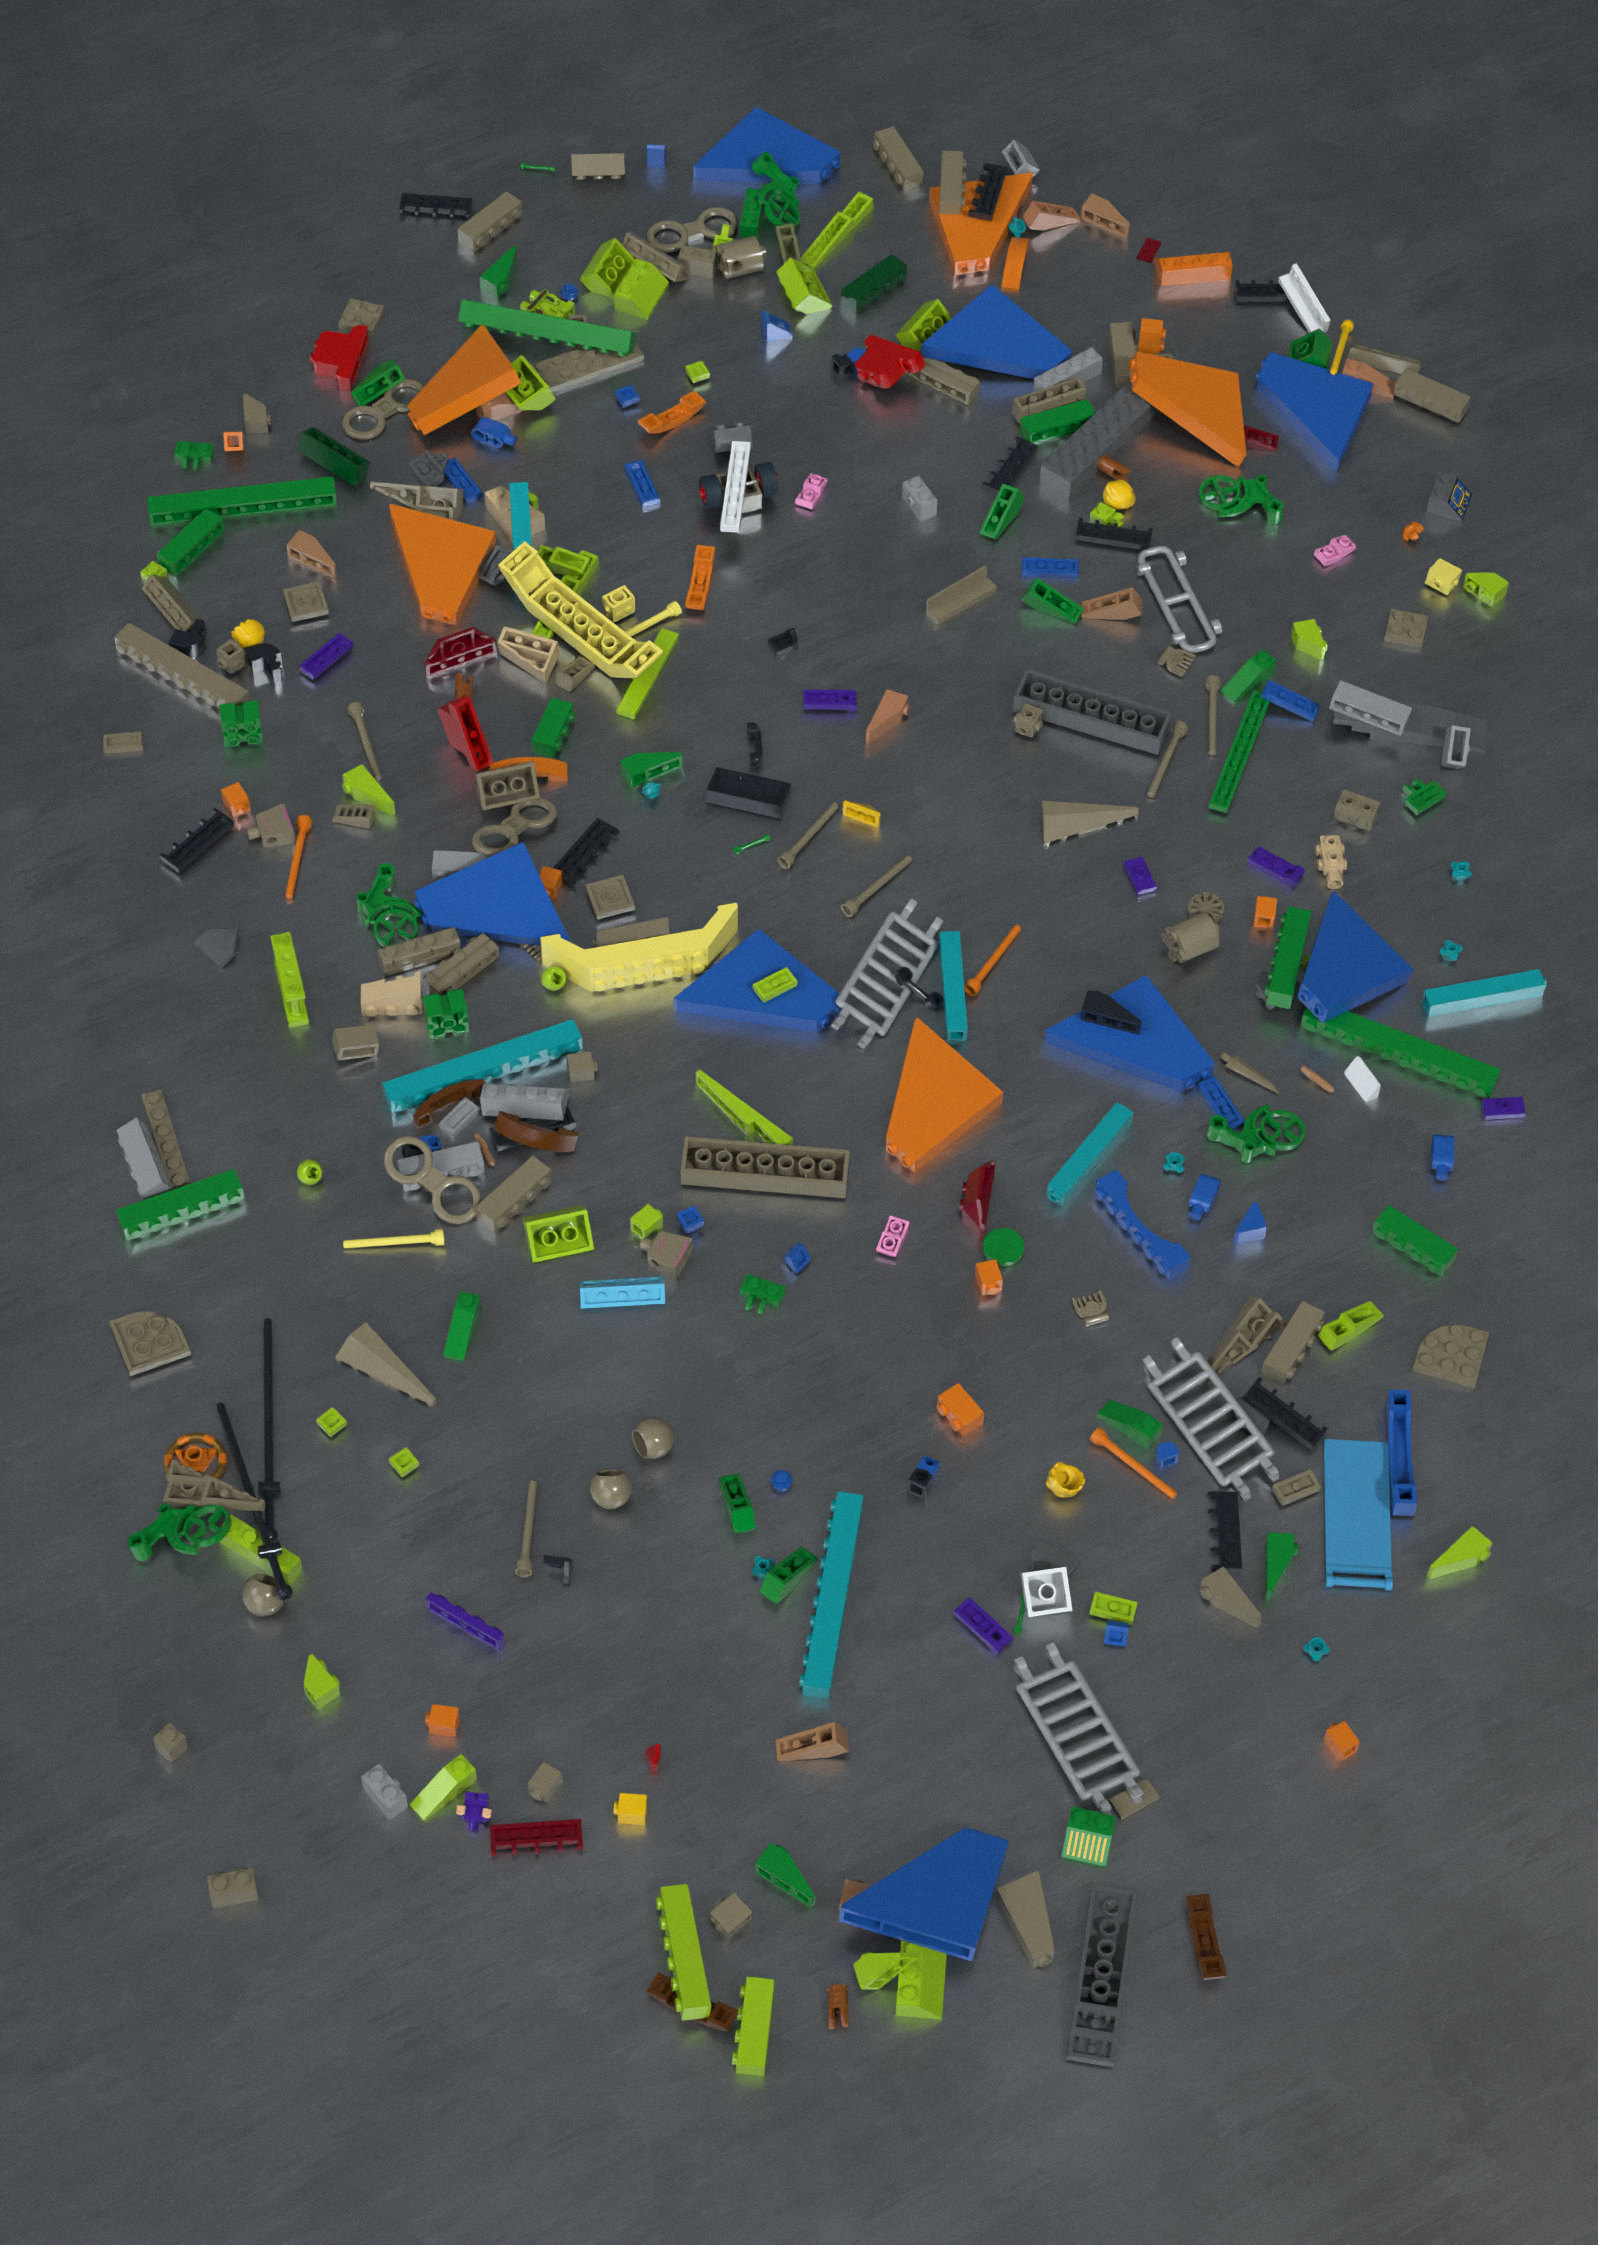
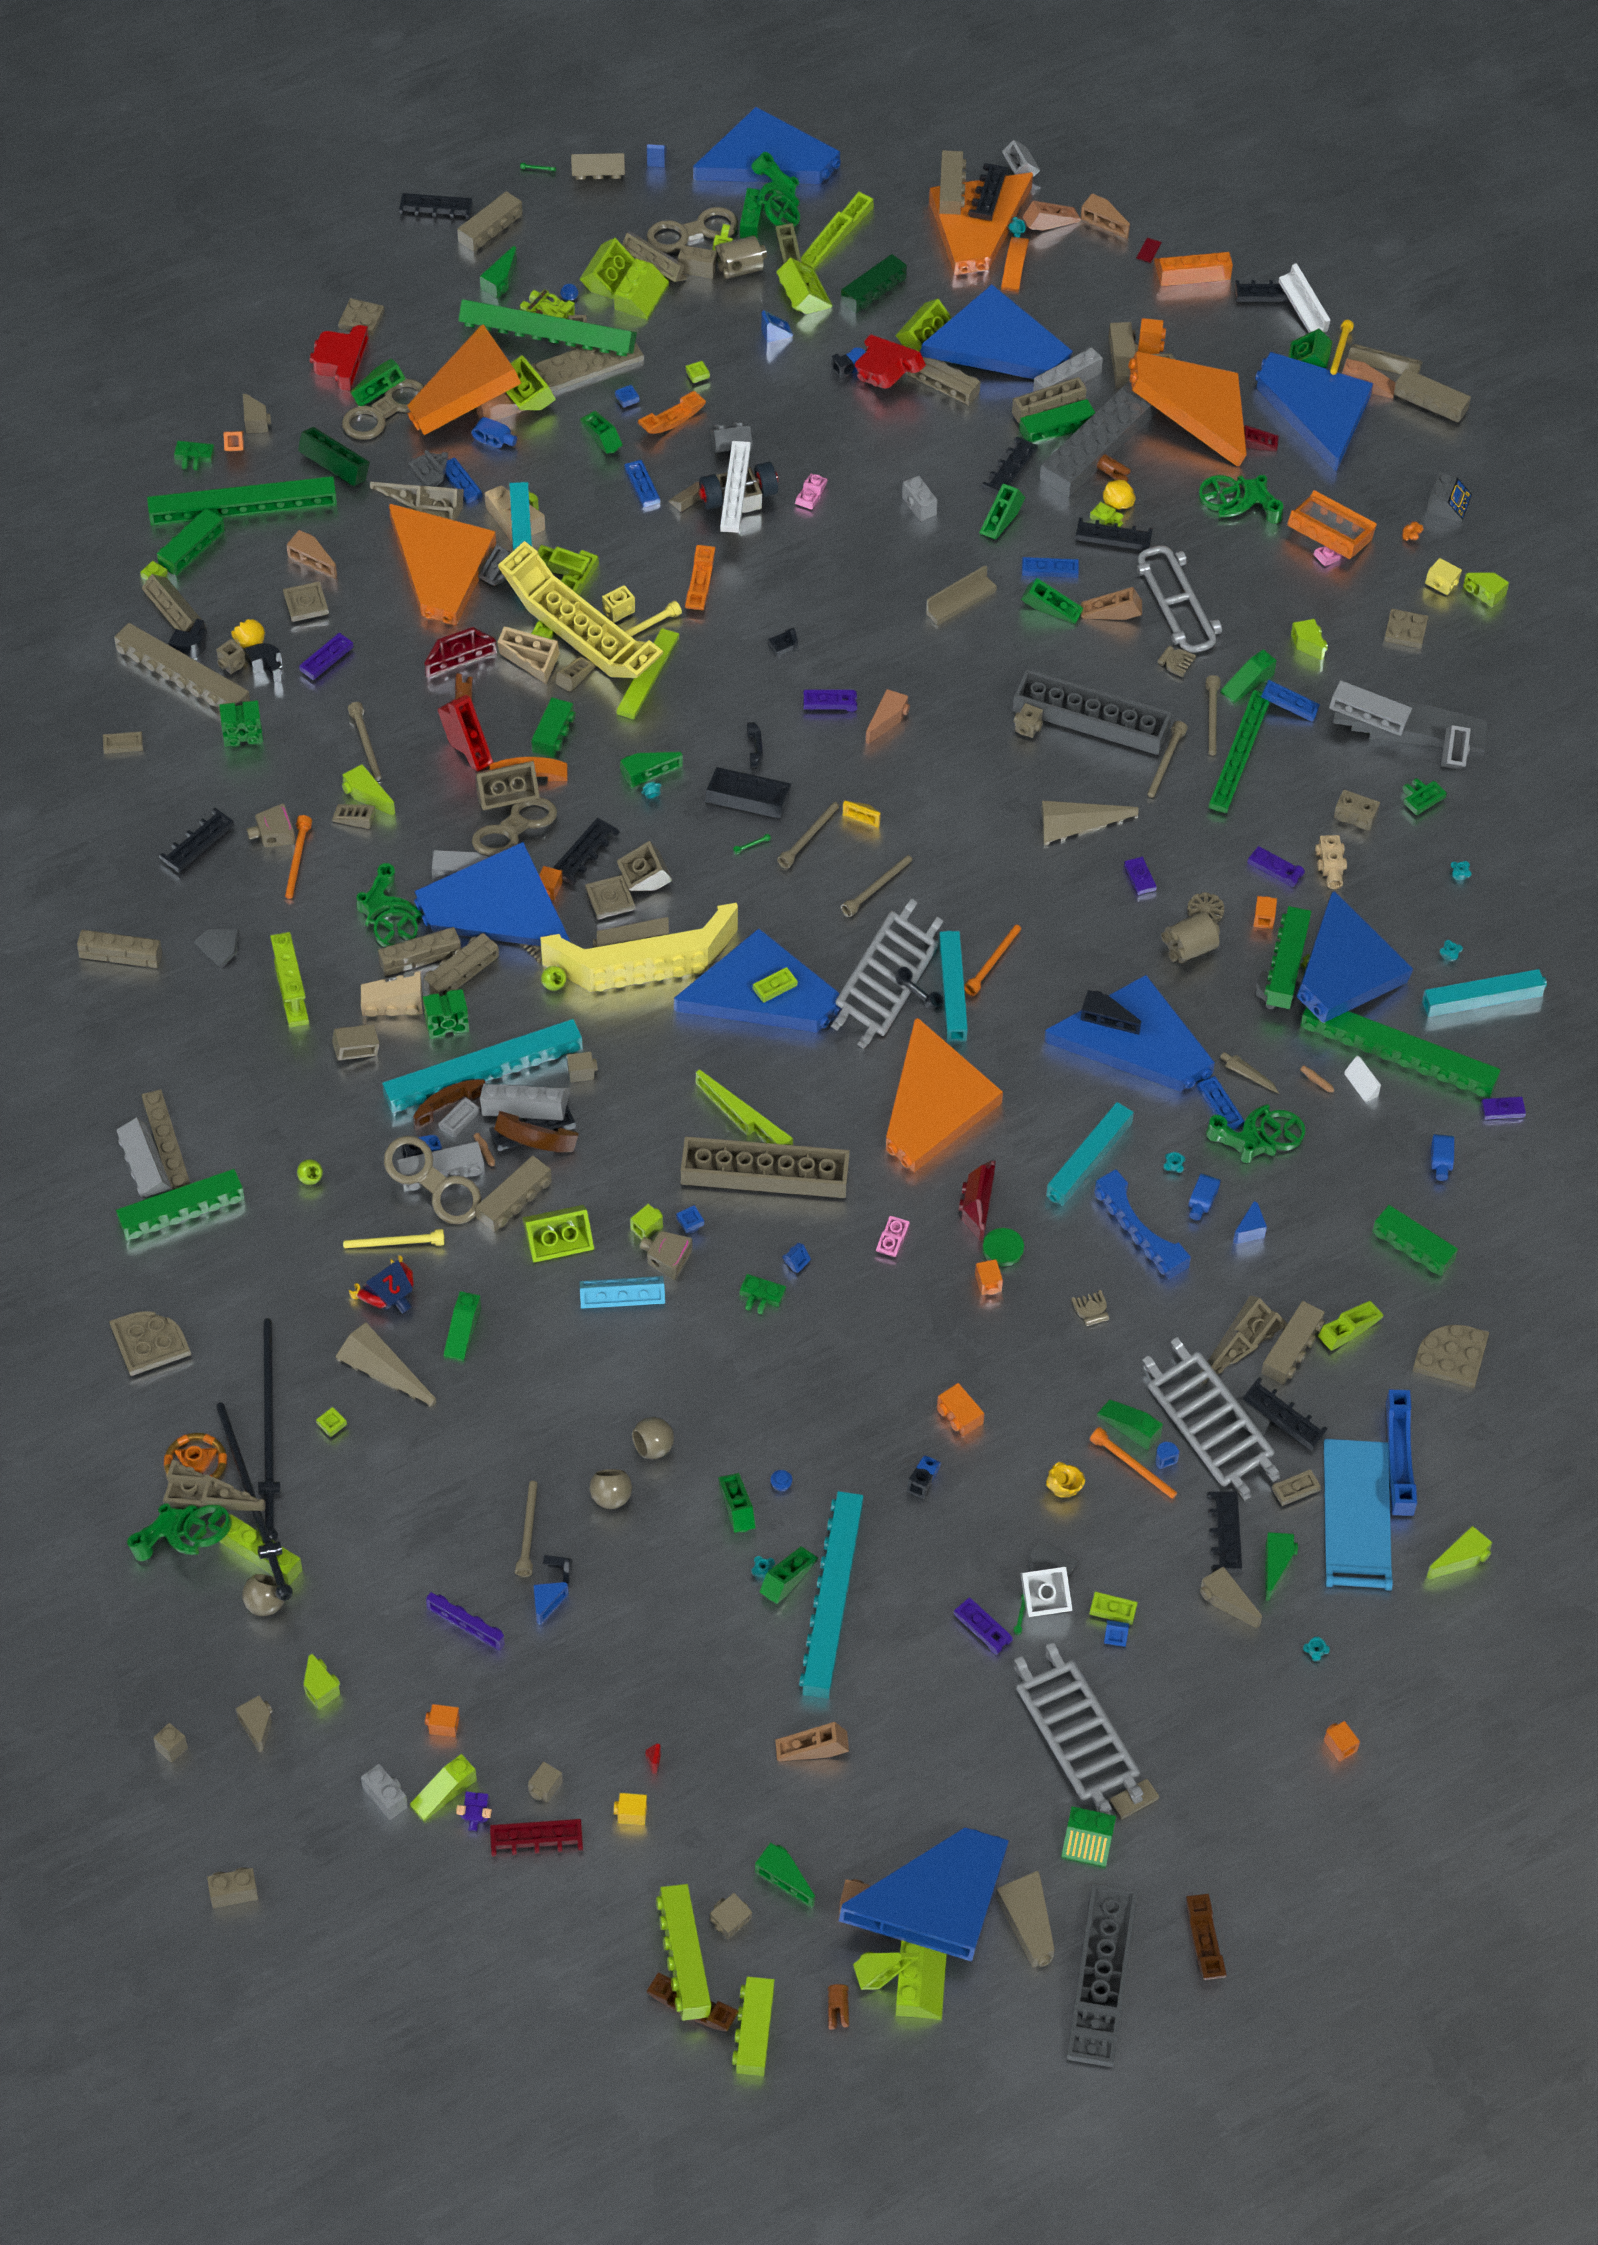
(119, 948): none -> dark tan brick
(235, 799): orange brick -> none
(256, 1720): none -> dark tan slope
(387, 1287): none -> dark blue torso
(403, 1462): lime plate -> none
(548, 1599): none -> blue slope
(602, 432): none -> green slope
(644, 869): none -> dark tan slope
(686, 497): none -> dark tan slope
(898, 158): dark tan brick -> none
(1332, 525): none -> orange window

